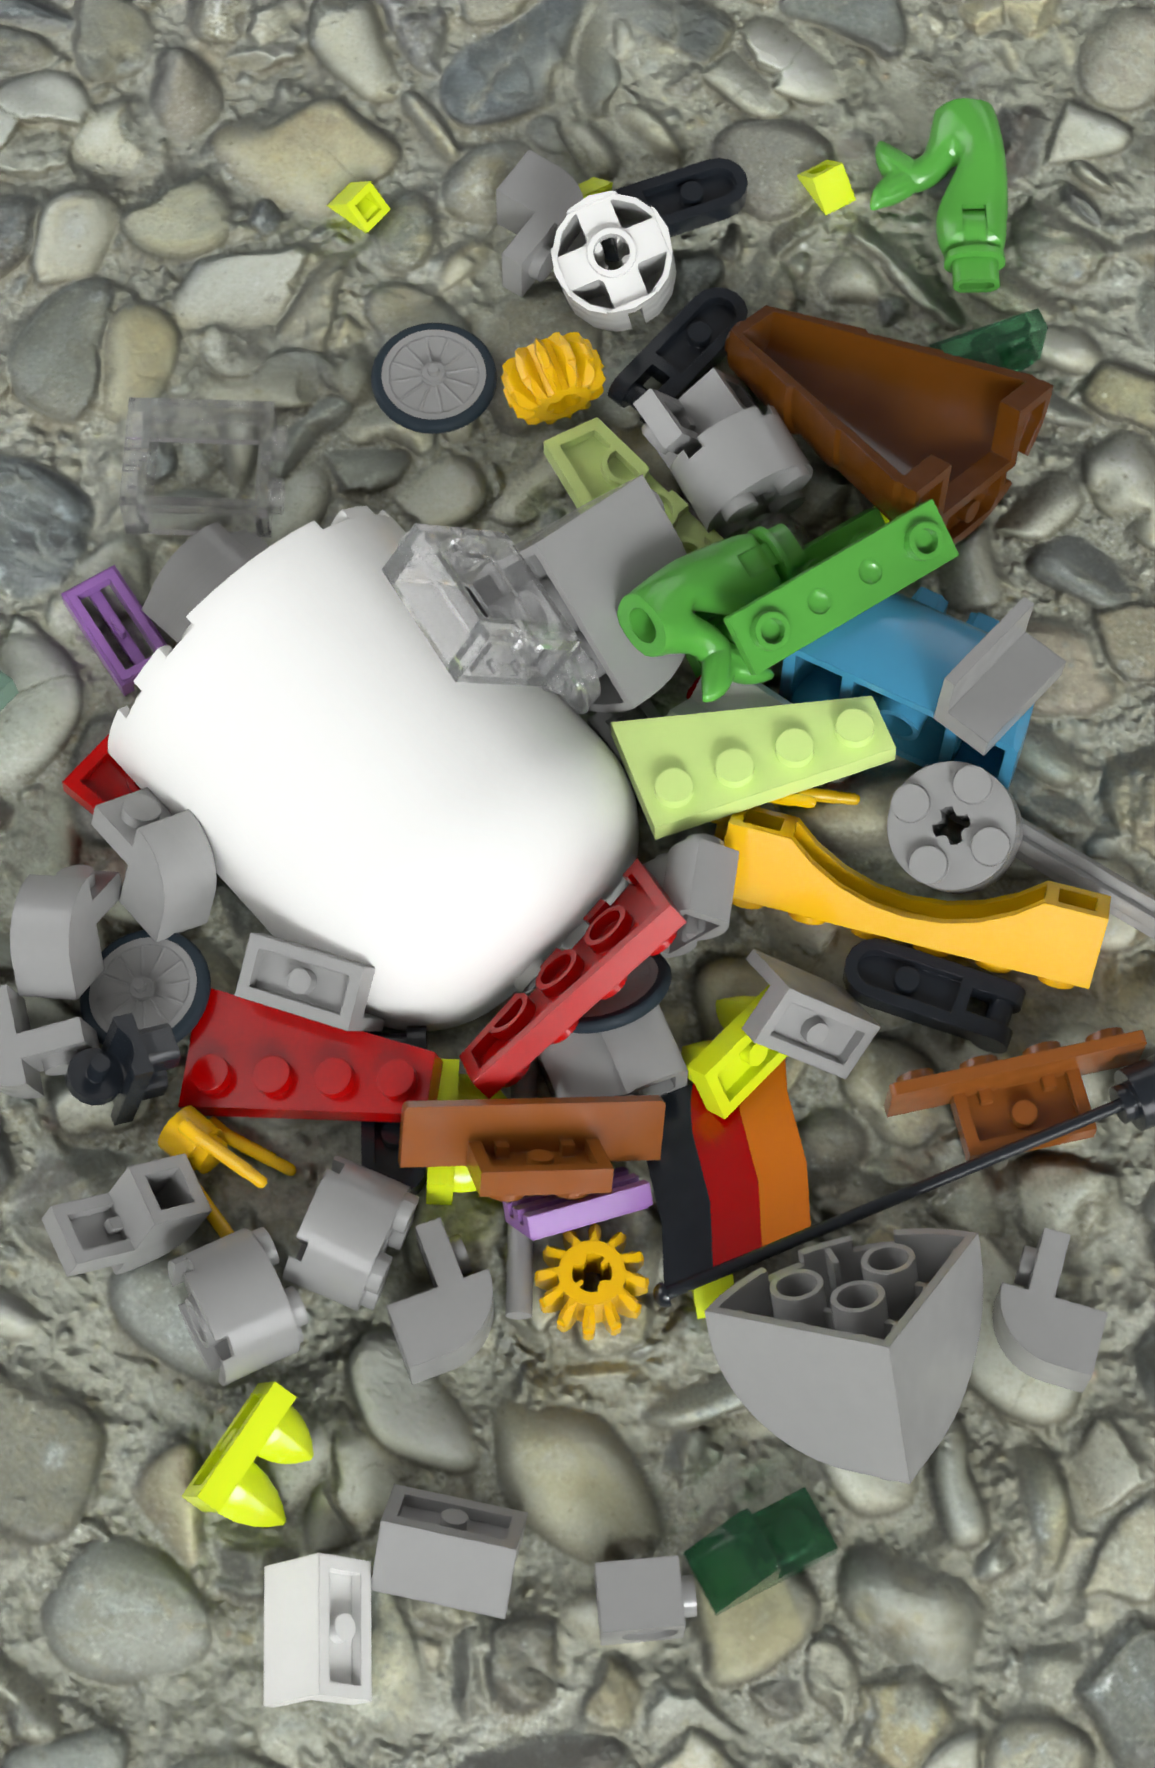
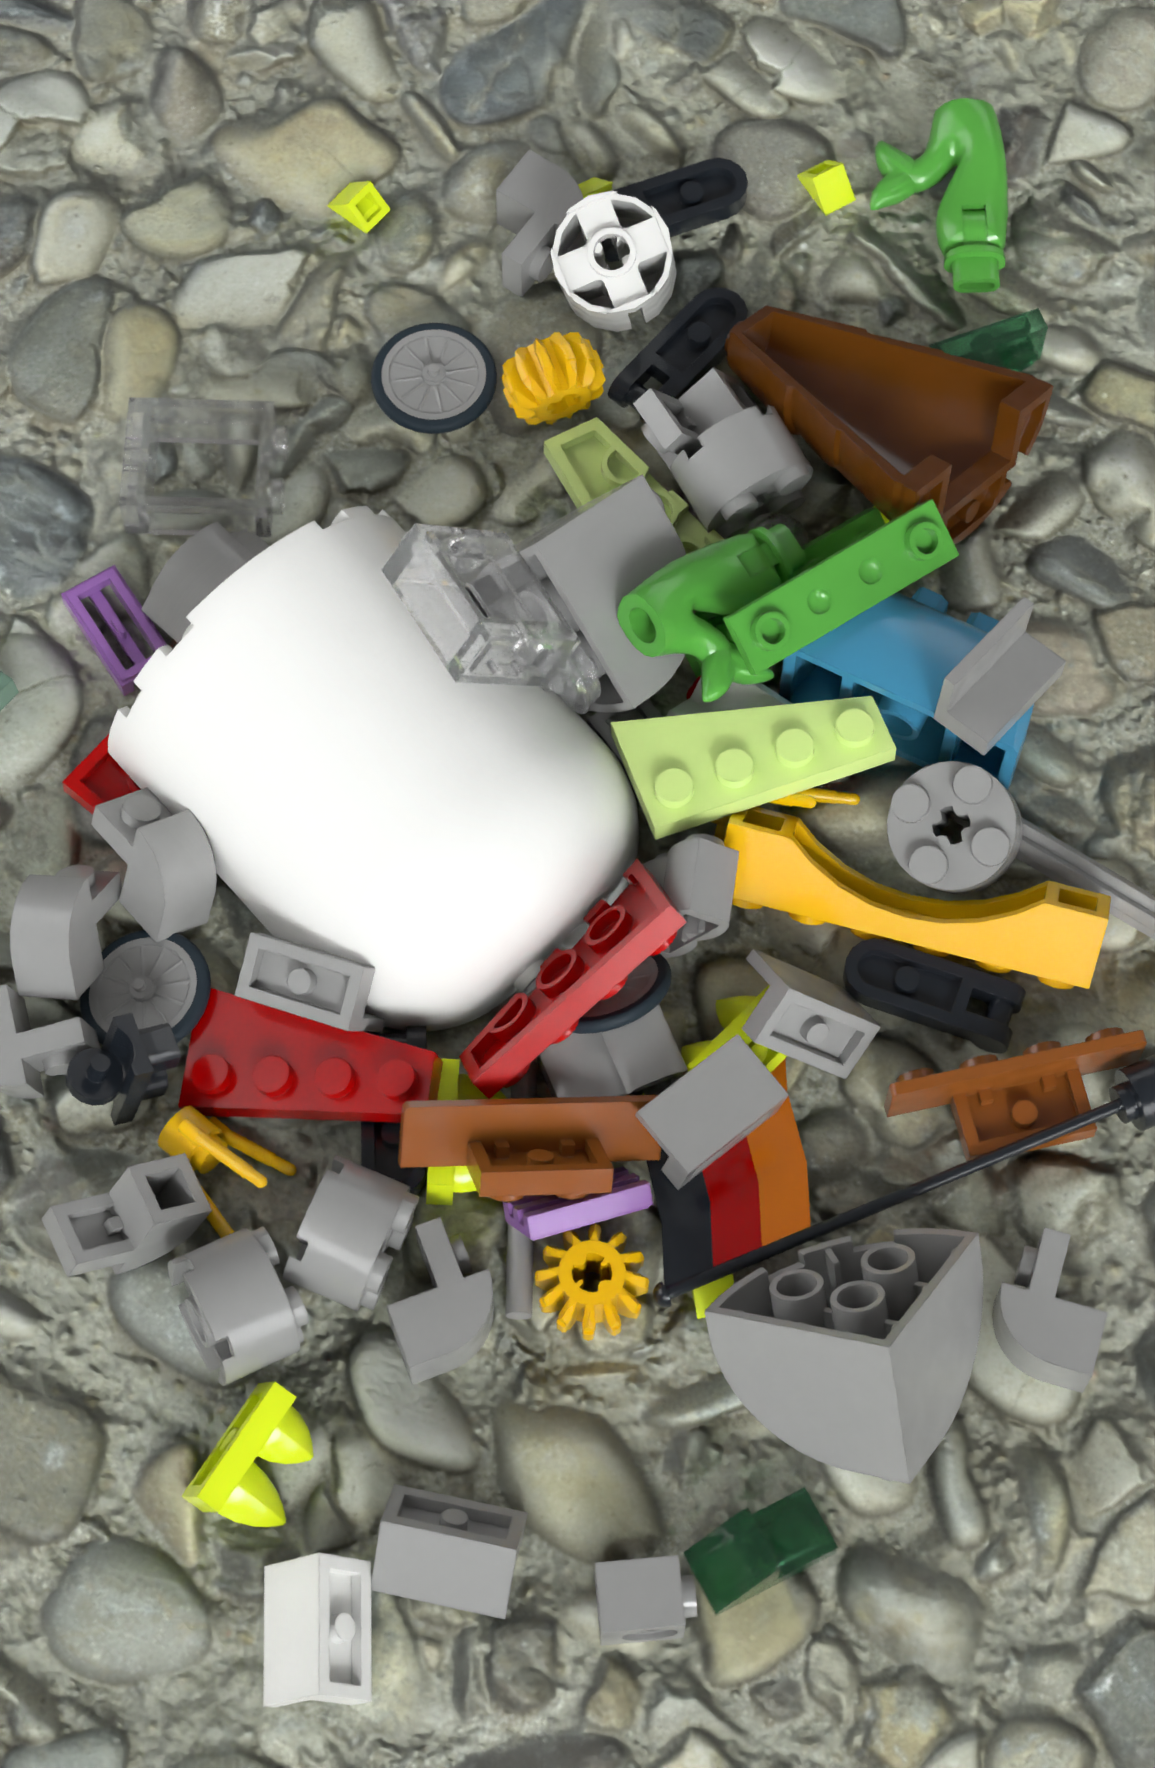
(711, 1109): none -> light grey panel

